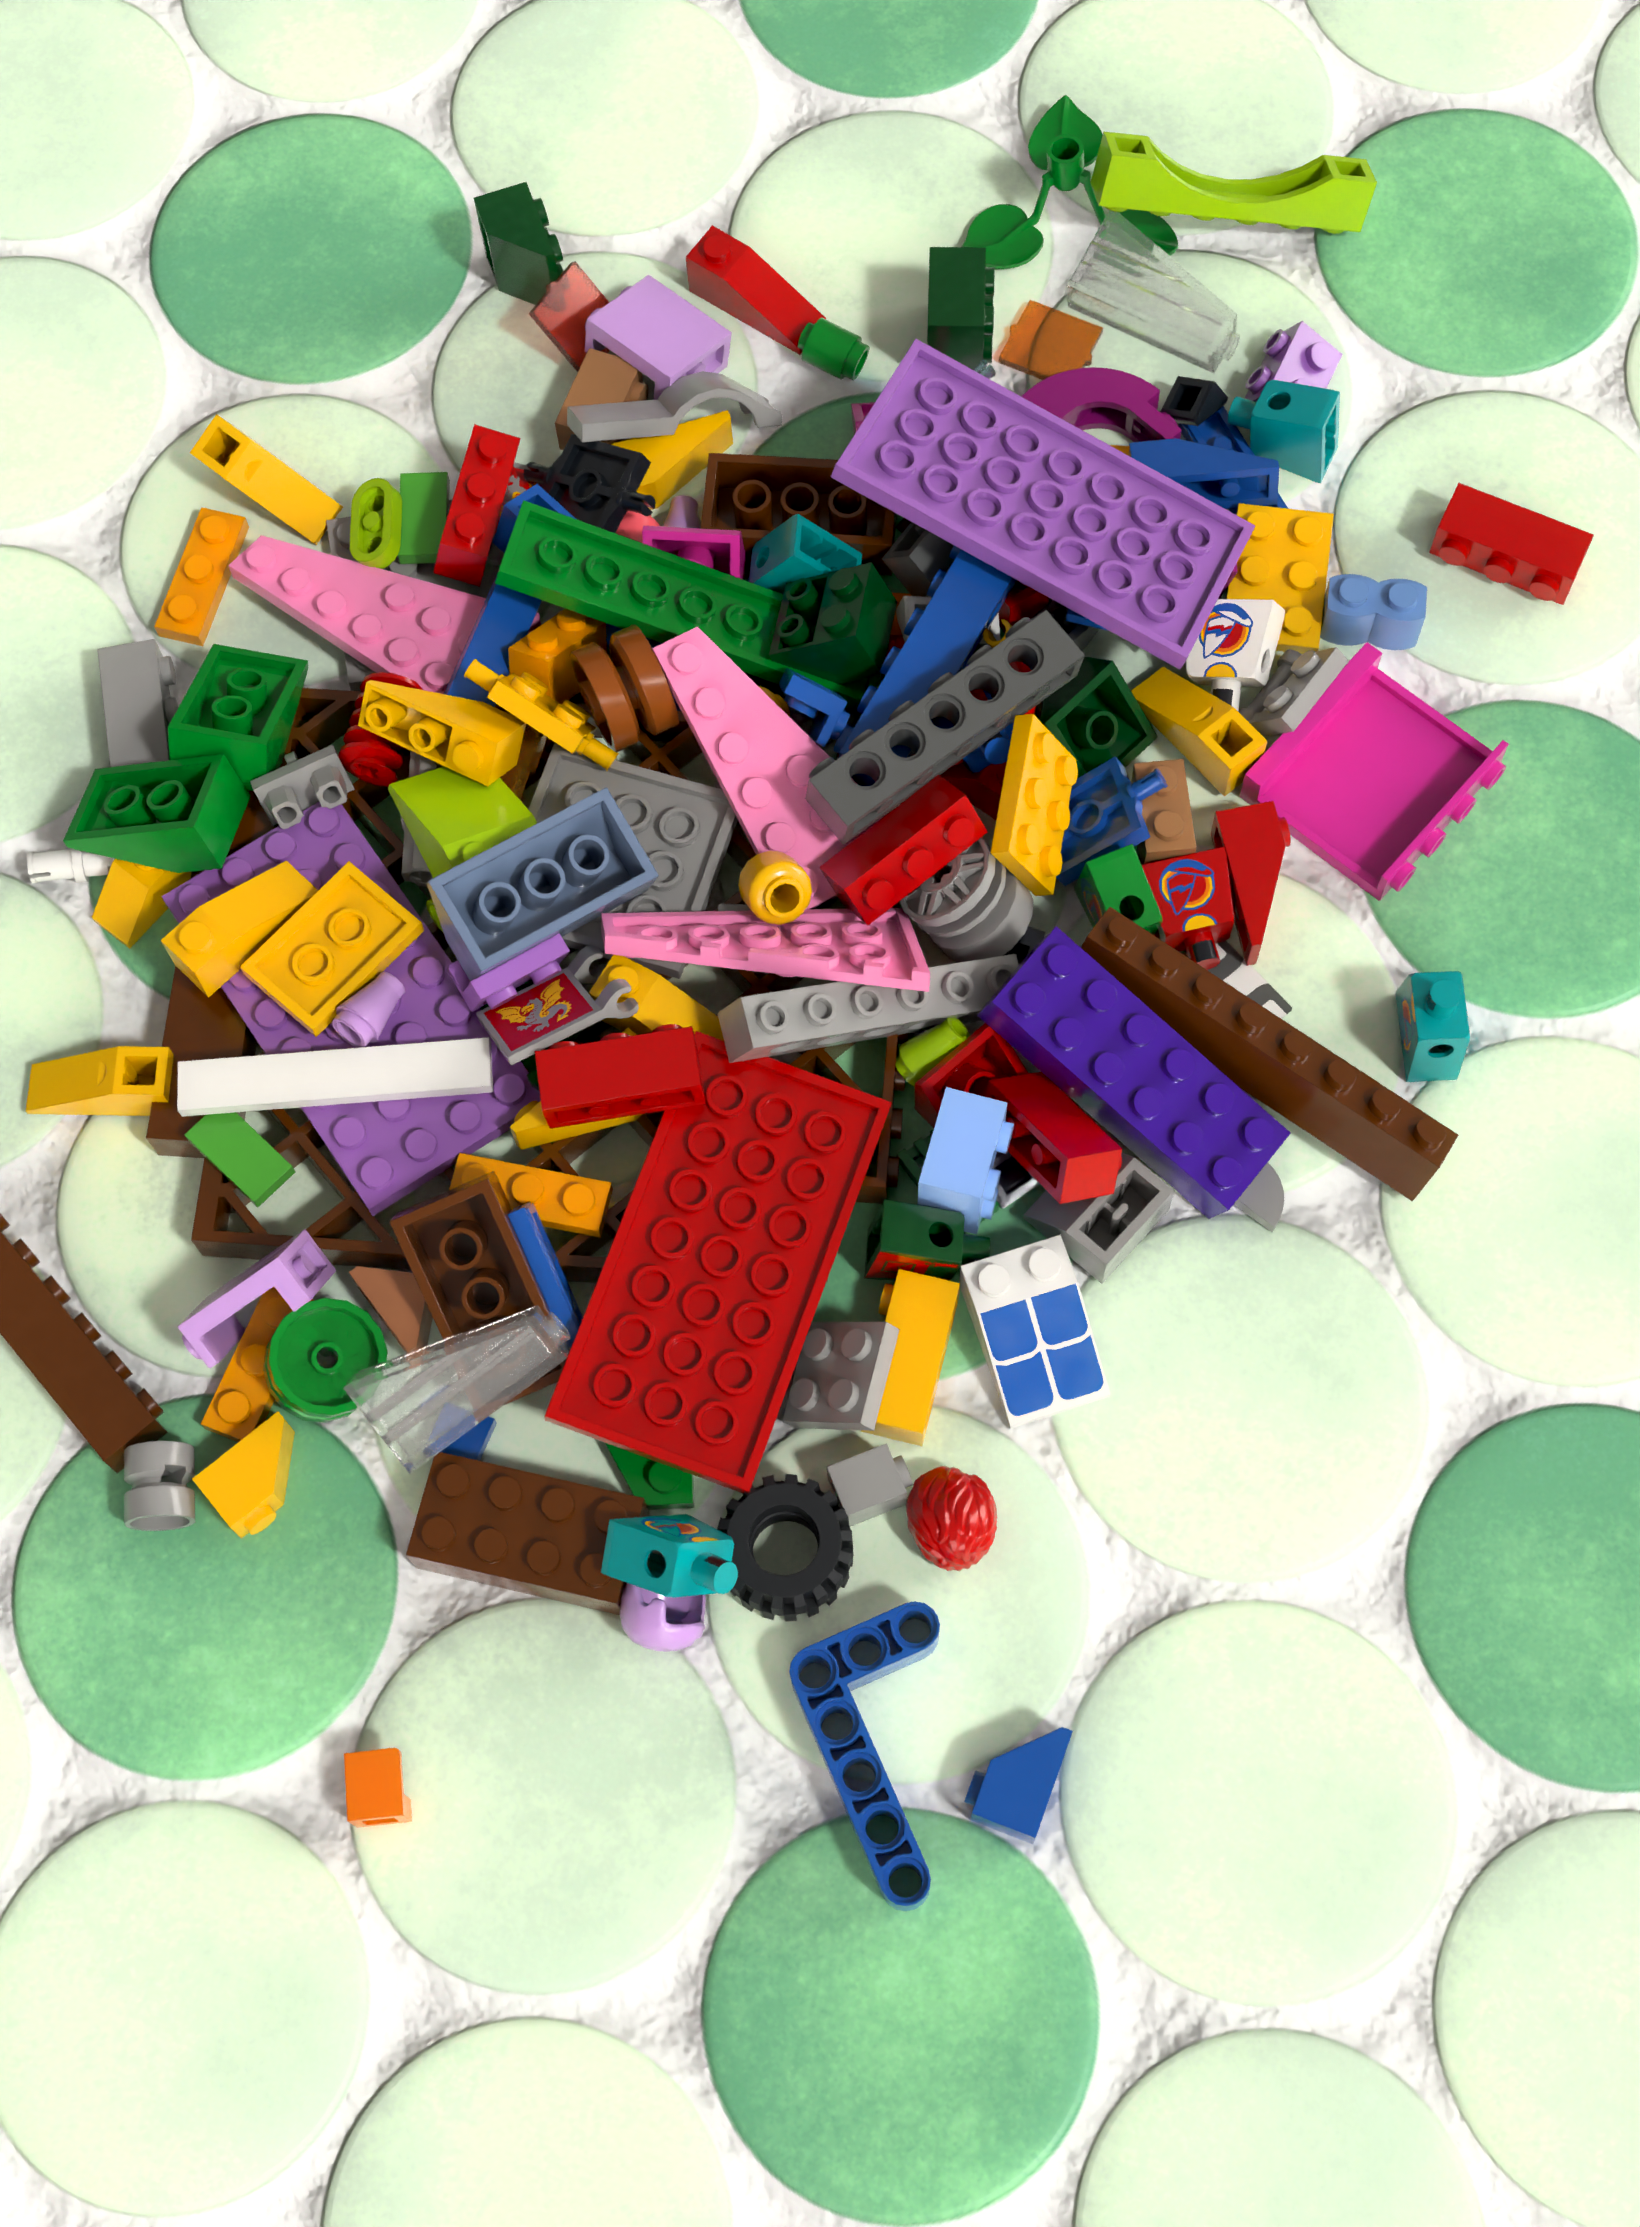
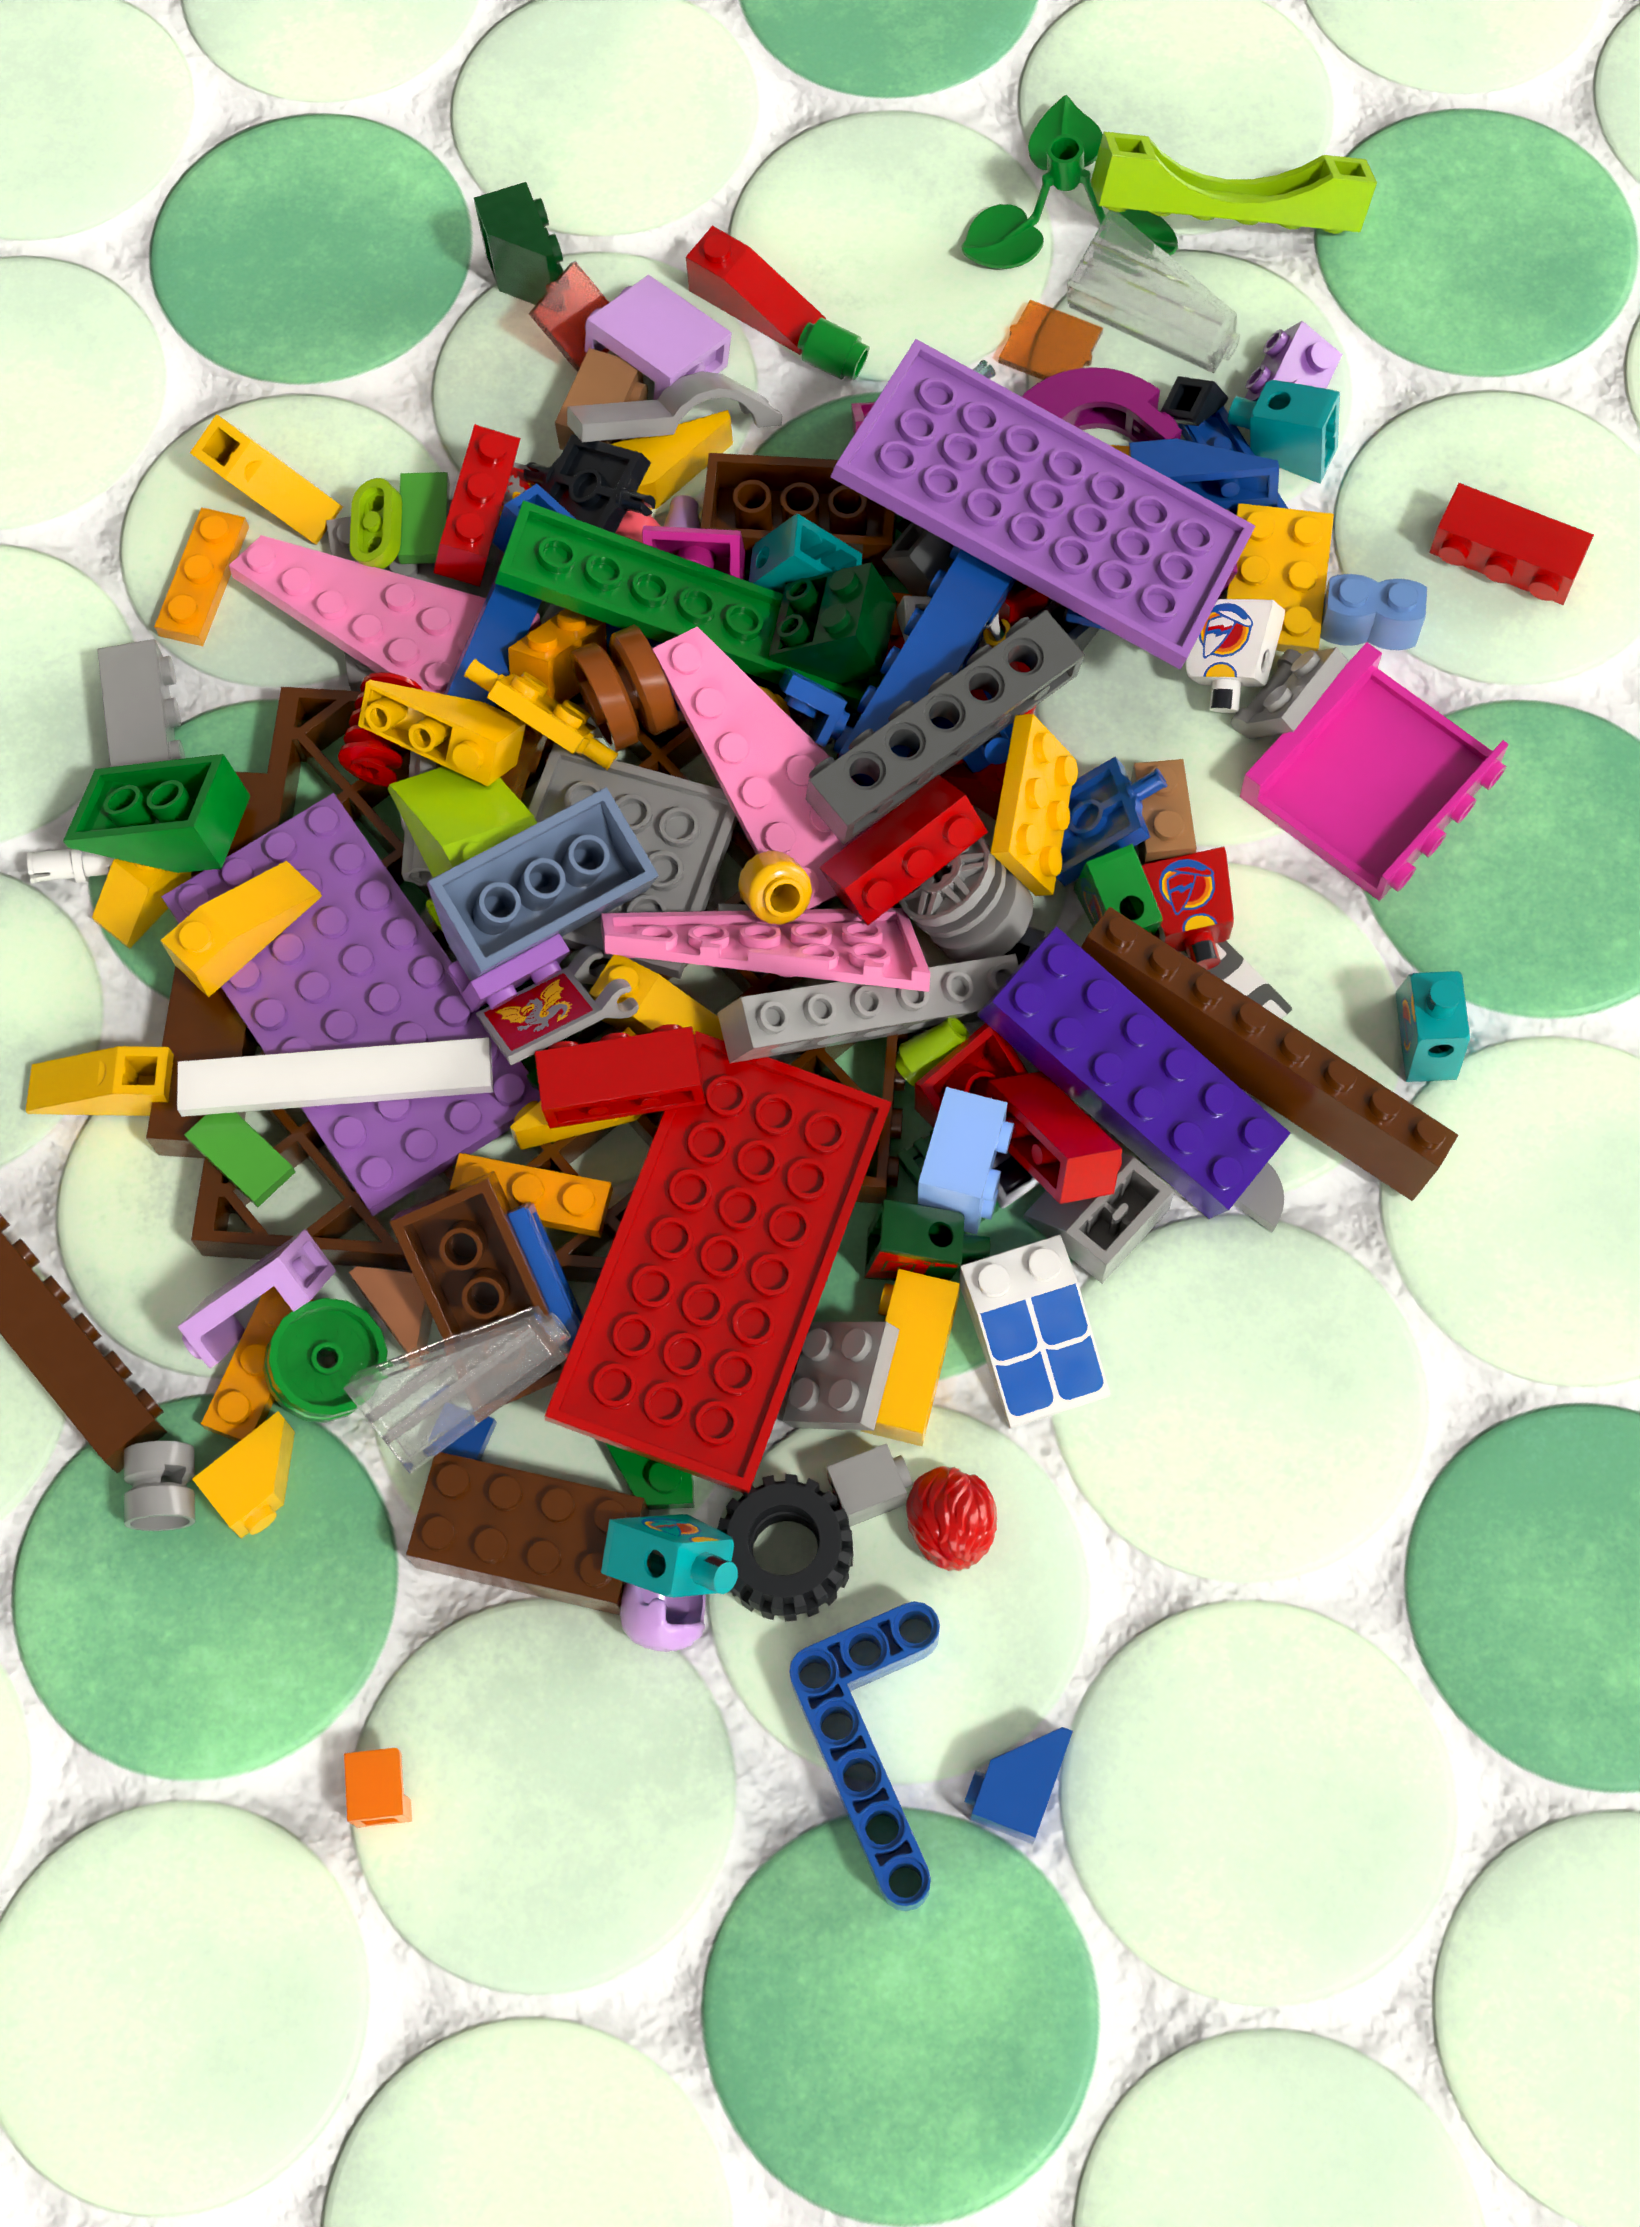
(241, 709): green slope -> none
(302, 784): light grey hips -> none
(332, 948): yellow plate -> none
(367, 1011): lavender cone -> none
(961, 304): dark green brick -> none
(1097, 717): dark green slope -> none
(1201, 728): yellow slope -> none
(1254, 852): red slope -> none

